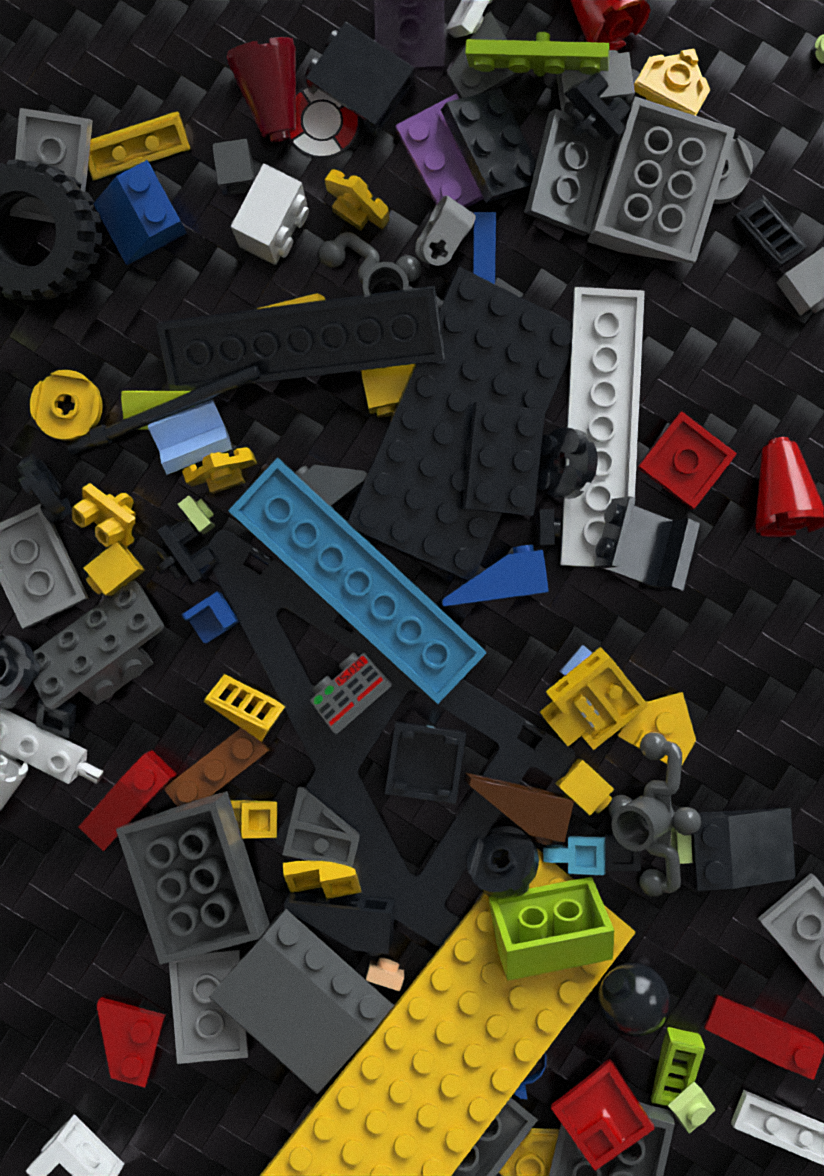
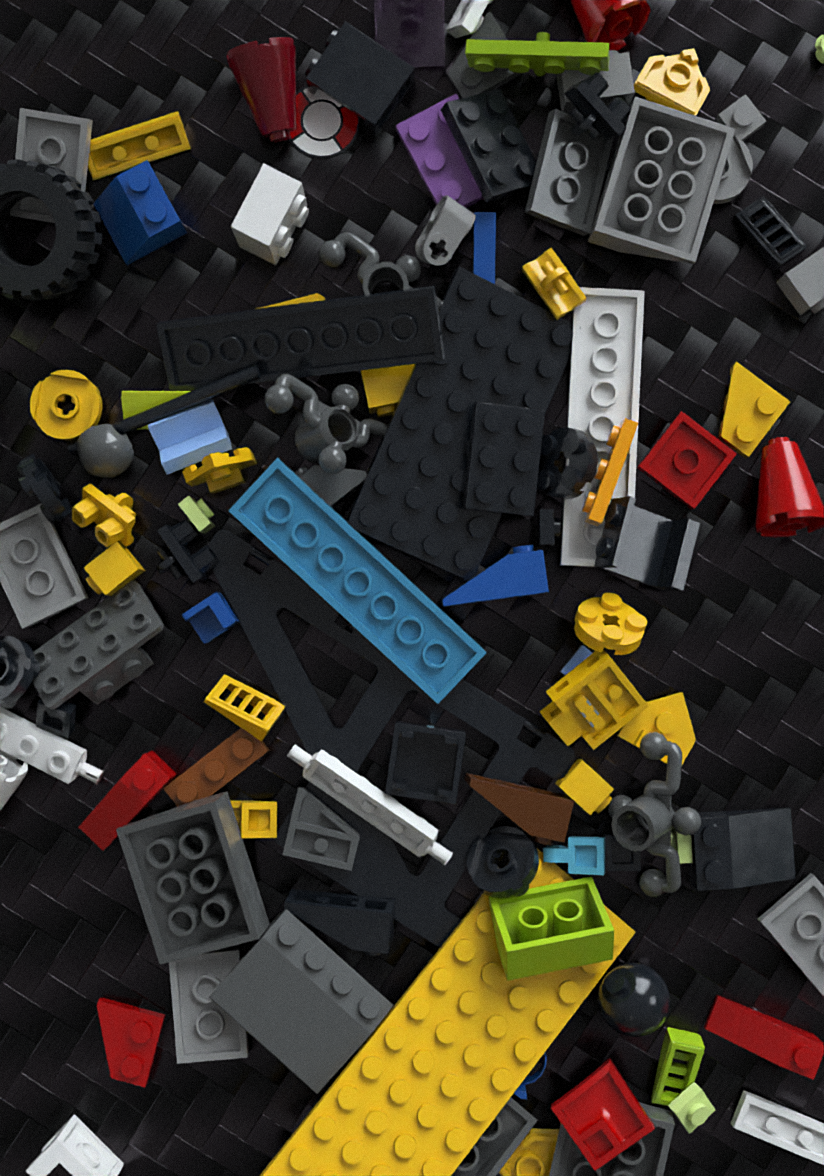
(104, 451): none -> dark grey hair
(234, 166): dark grey panel -> none
(326, 429): none -> dark grey wheel
(333, 877): yellow slope -> none
(350, 692): dark grey slope -> none
(355, 201): yellow plate -> none
(370, 803): none -> white plate
(385, 973): light nougat plate -> none
(554, 283): none -> yellow hips
(609, 471): none -> light orange plate
(624, 628): none -> yellow plate
(743, 117): none -> light grey plate
(748, 411): none -> yellow wing

